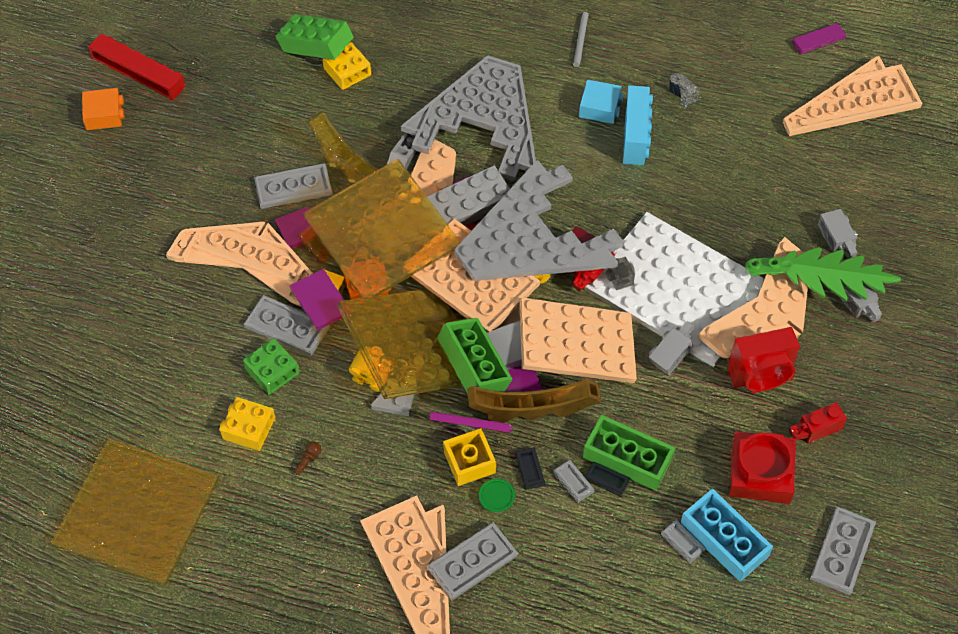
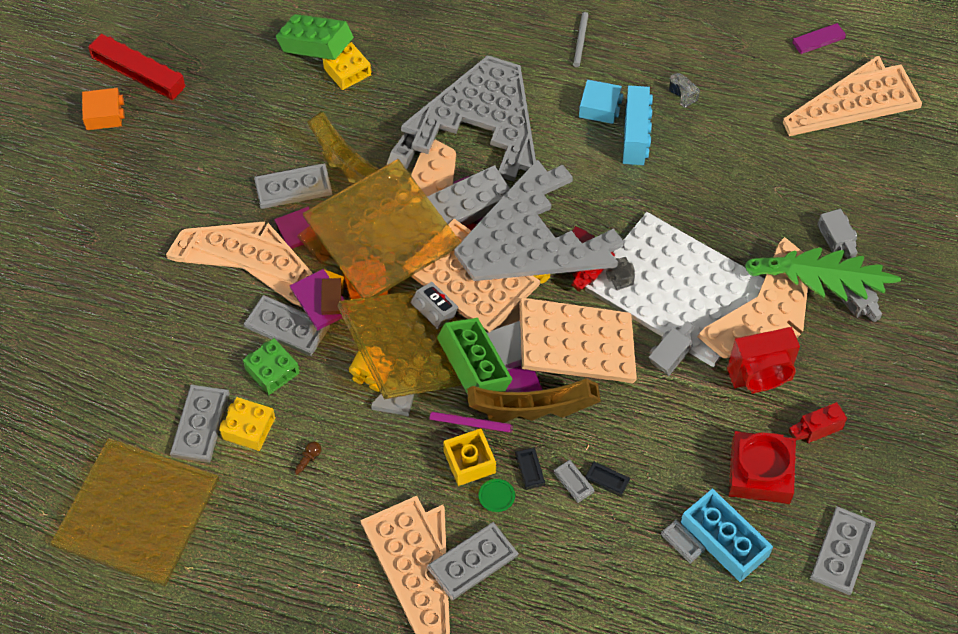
(199, 423): none -> light grey tile
(330, 296): none -> reddish brown tile
(434, 304): none -> light grey brick
(629, 452): bright green brick -> none

